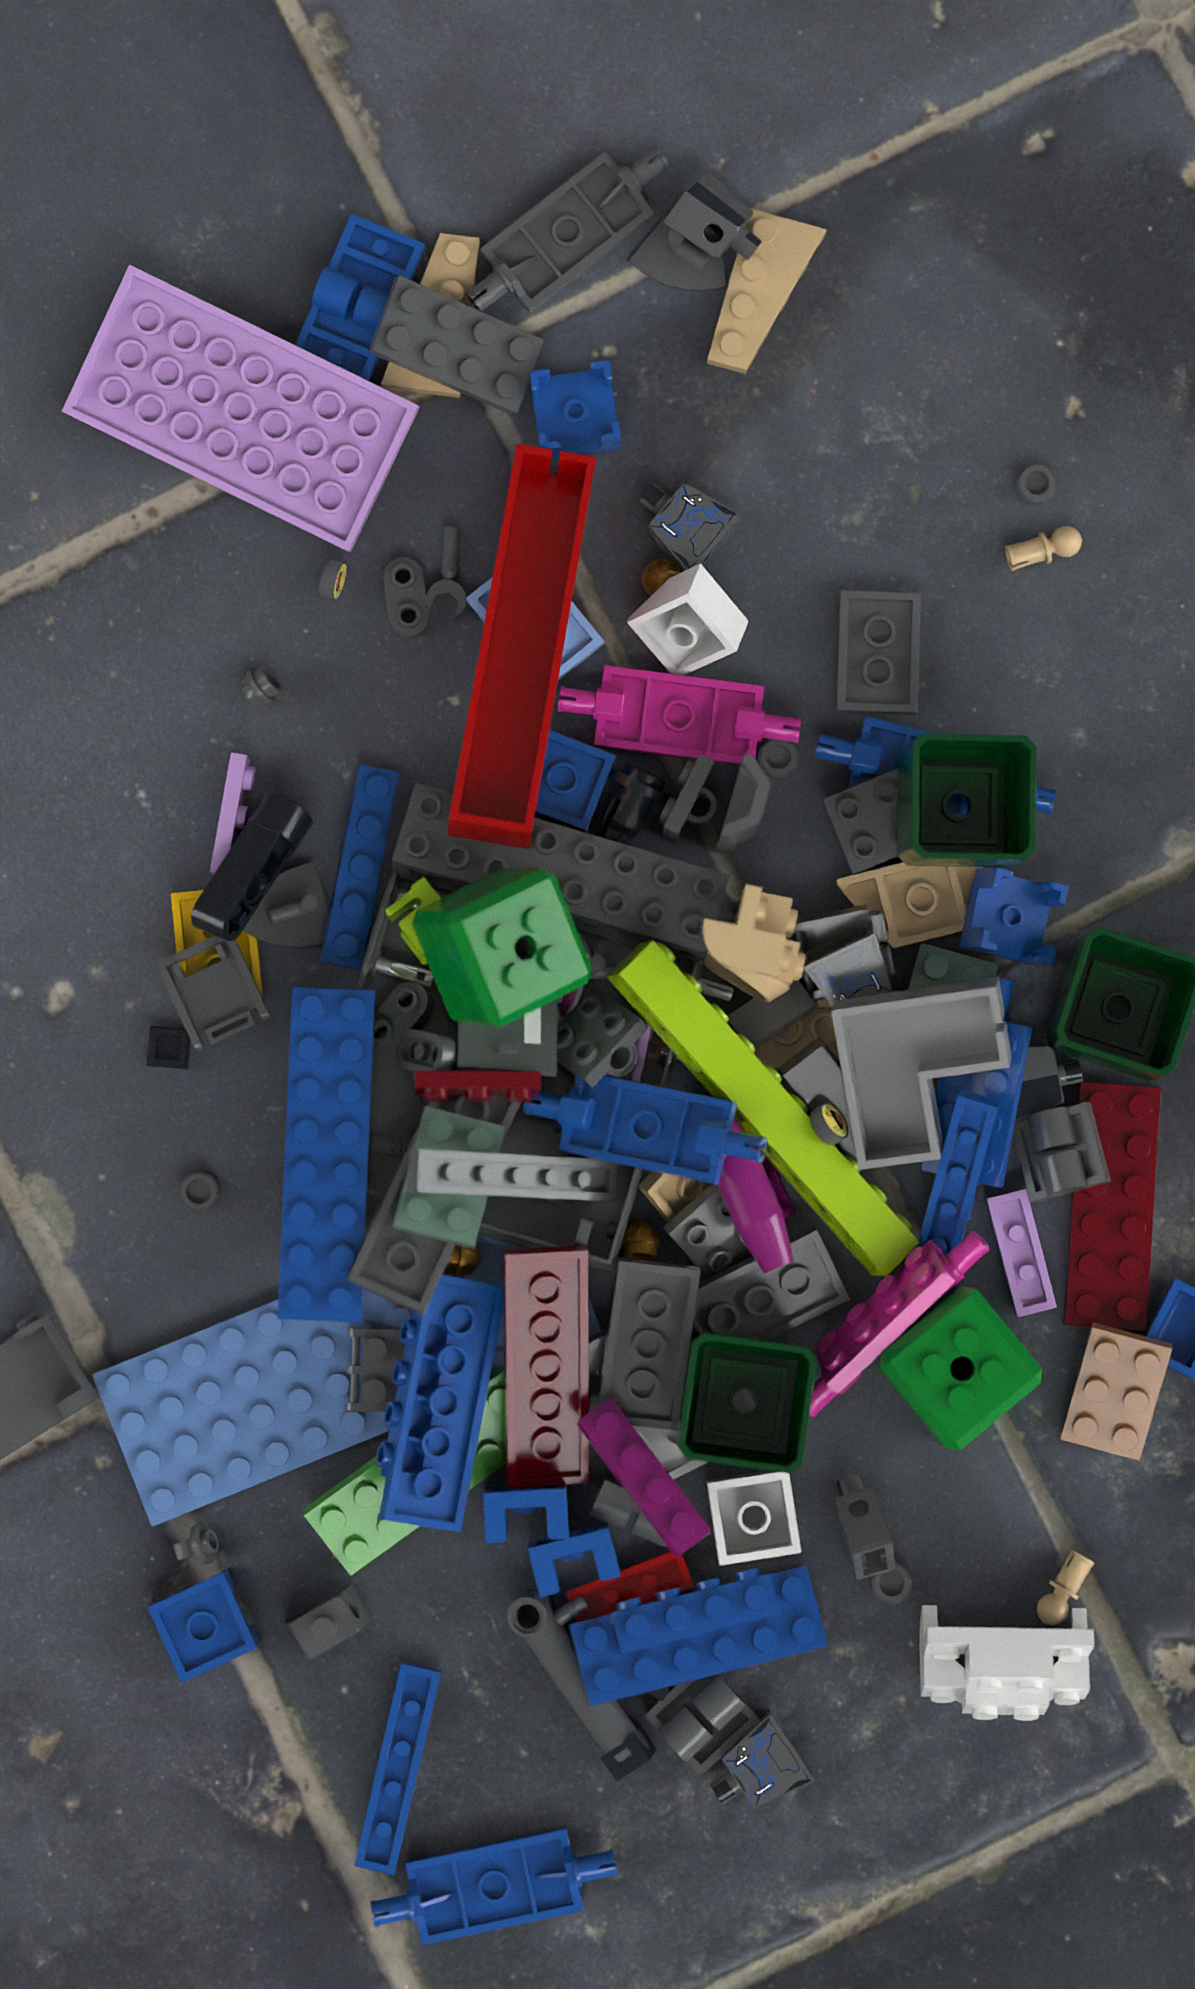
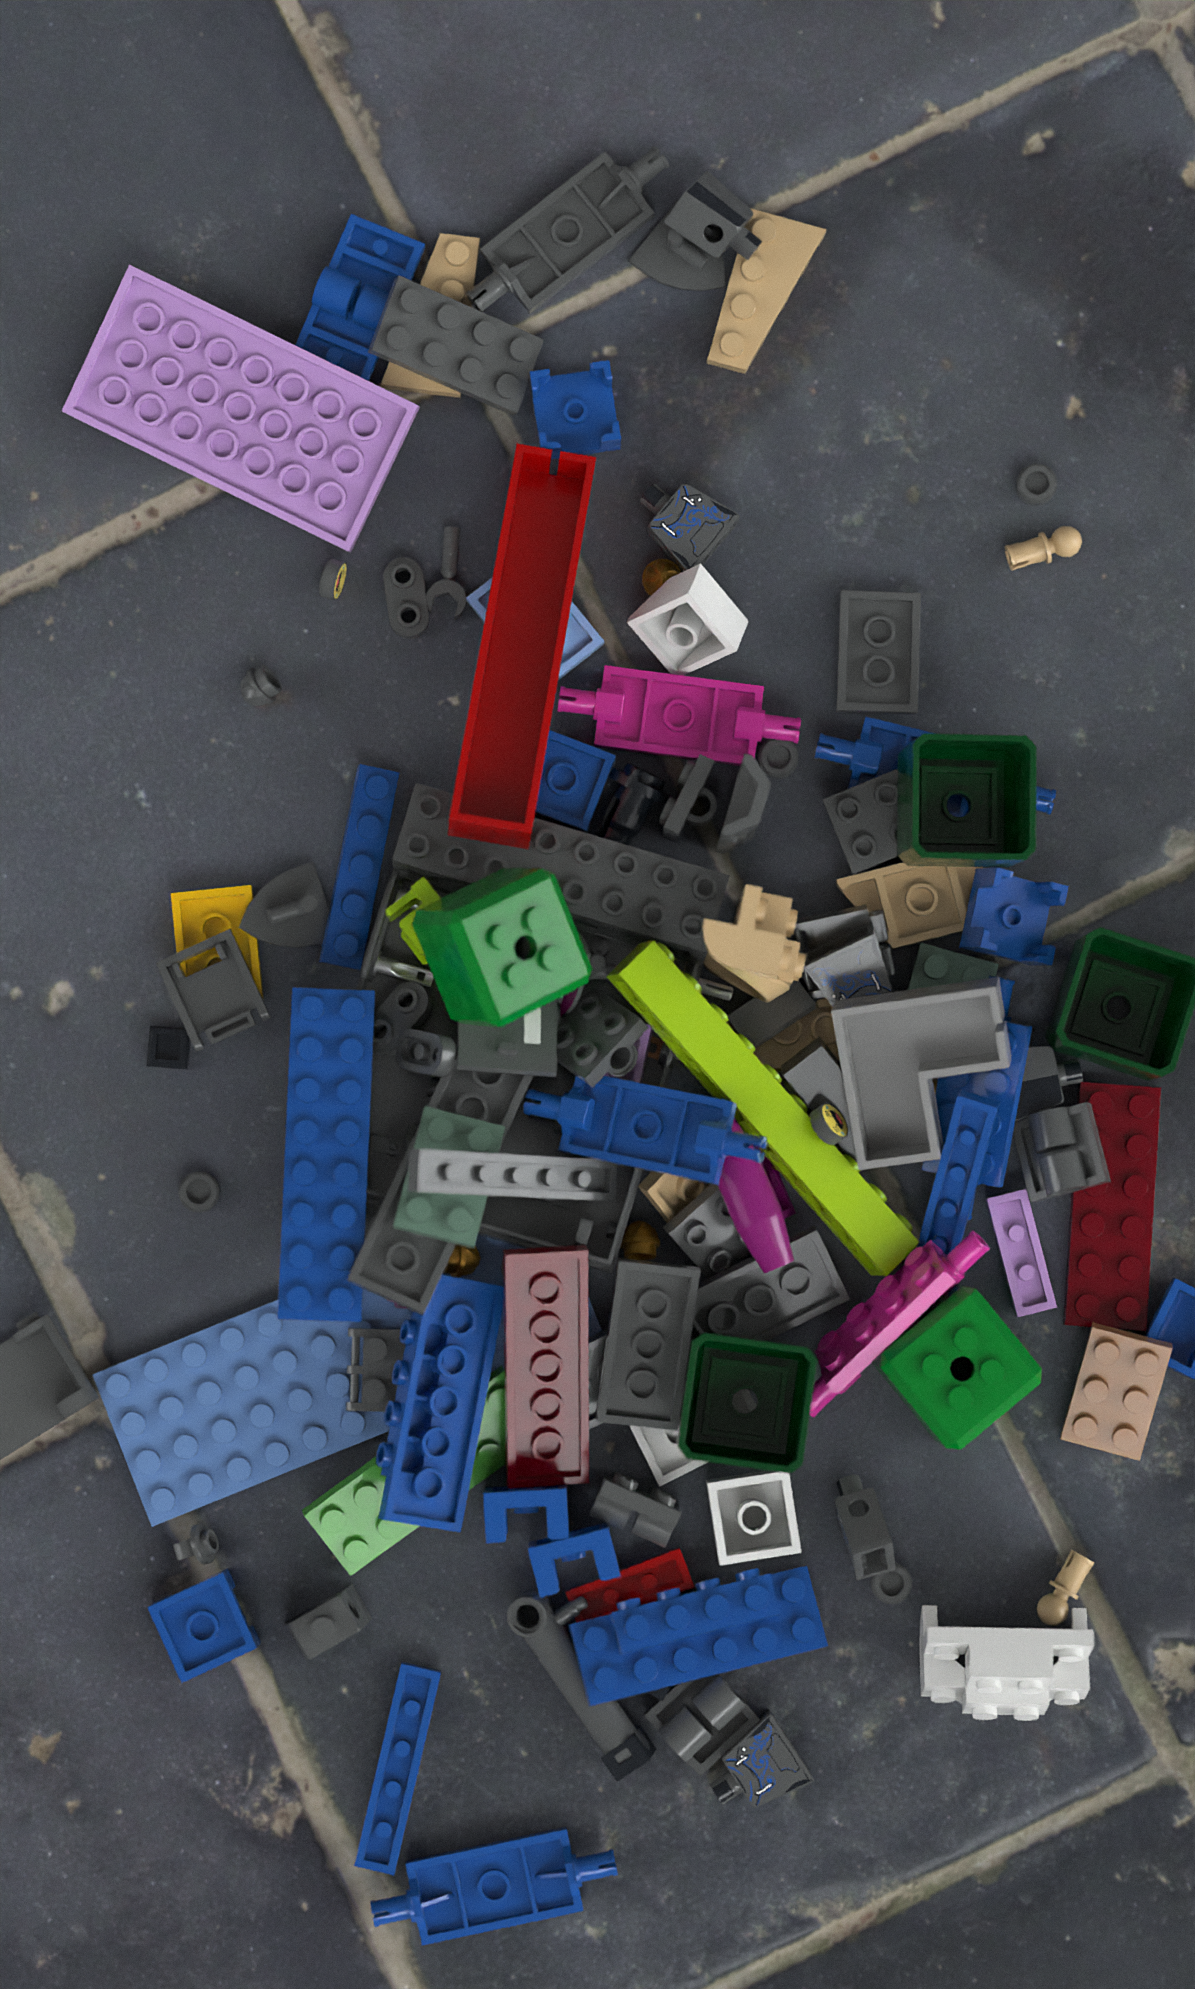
(233, 813): lavender plate -> none
(251, 866): black beam -> none
(477, 1085): dark red plate -> none
(643, 1477): magenta plate -> none

